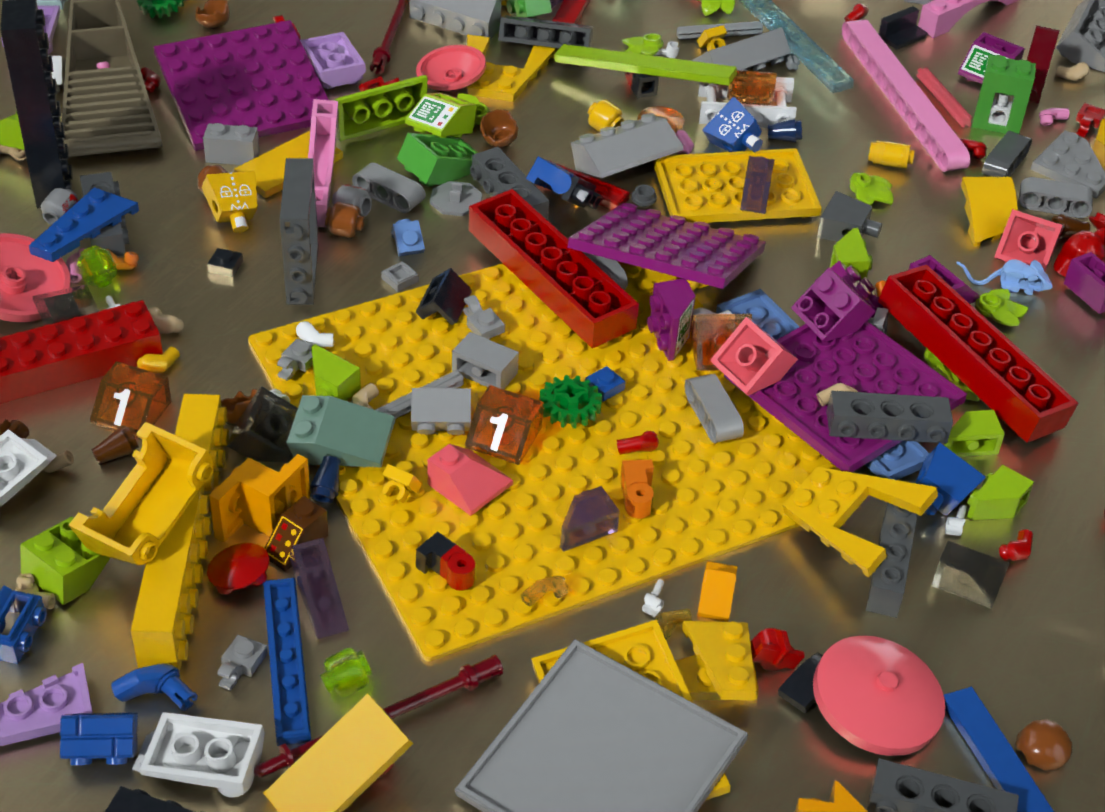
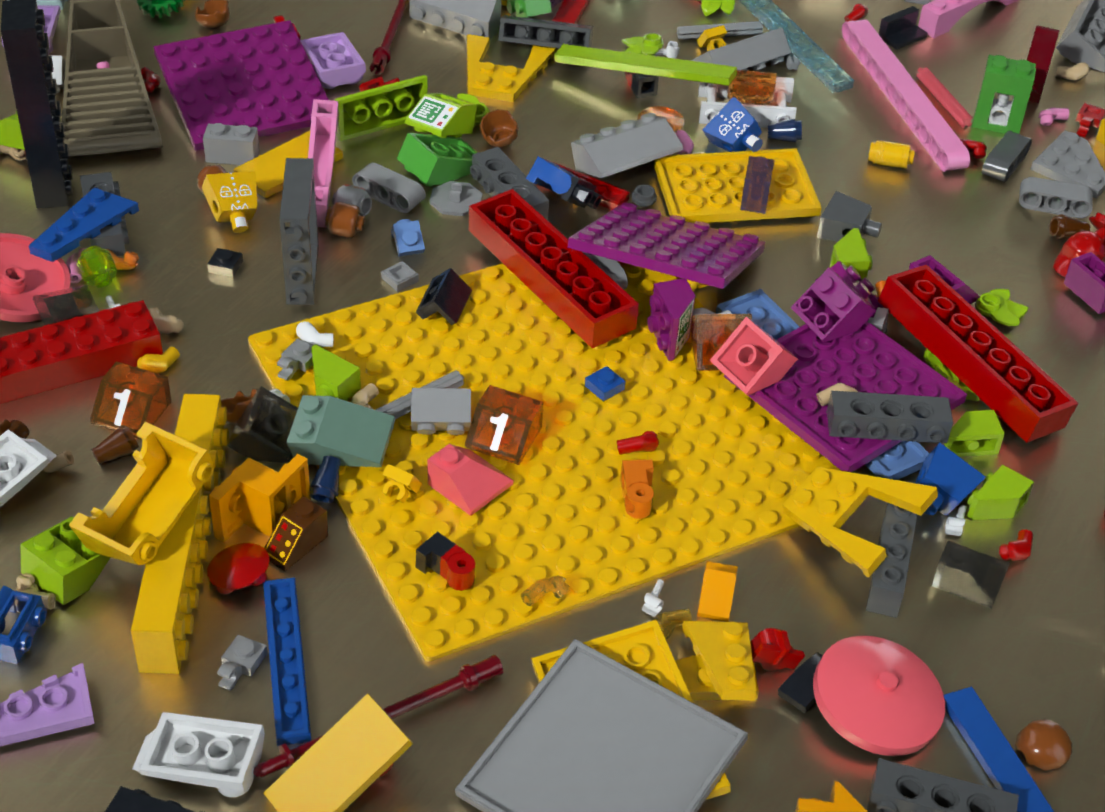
(57, 204): light grey head -> none
(98, 736): blue brick -> none
(155, 680): blue arm -> none
(318, 588): clear purple slope -> none
(346, 672): clear neon green head -> none
(452, 67): coral dish -> none
(482, 322): light grey plate -> none
(485, 361): light grey brick -> none
(570, 401): green gear -> none
(589, 518): slope -> none
(604, 115): yellow head -> none
(714, 408): light grey beam -> none
(871, 188): lime plate -> none
(976, 58): magenta slope -> none
(988, 206): yellow slope -> none
(1017, 276): light blue animal -> none
(1028, 239): coral slope -> none

